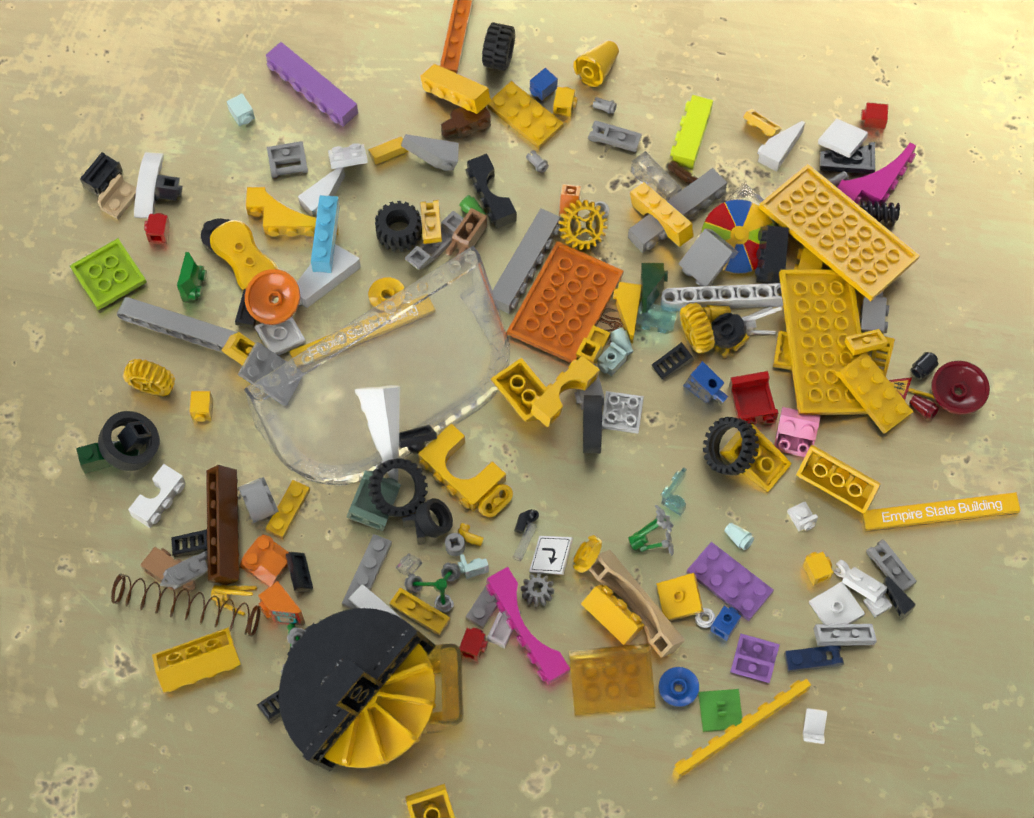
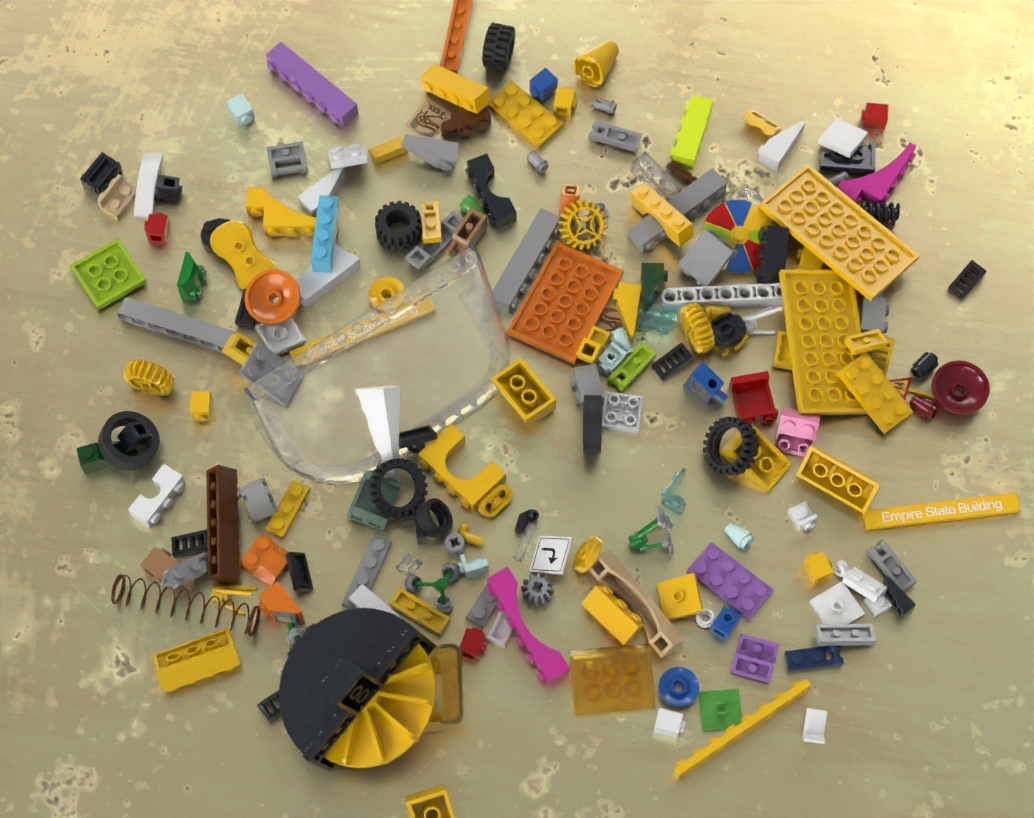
(428, 119): none -> sticker
(579, 375): yellow arch -> none
(632, 367): none -> lime plate
(669, 723): none -> white brick
(977, 269): none -> black slope

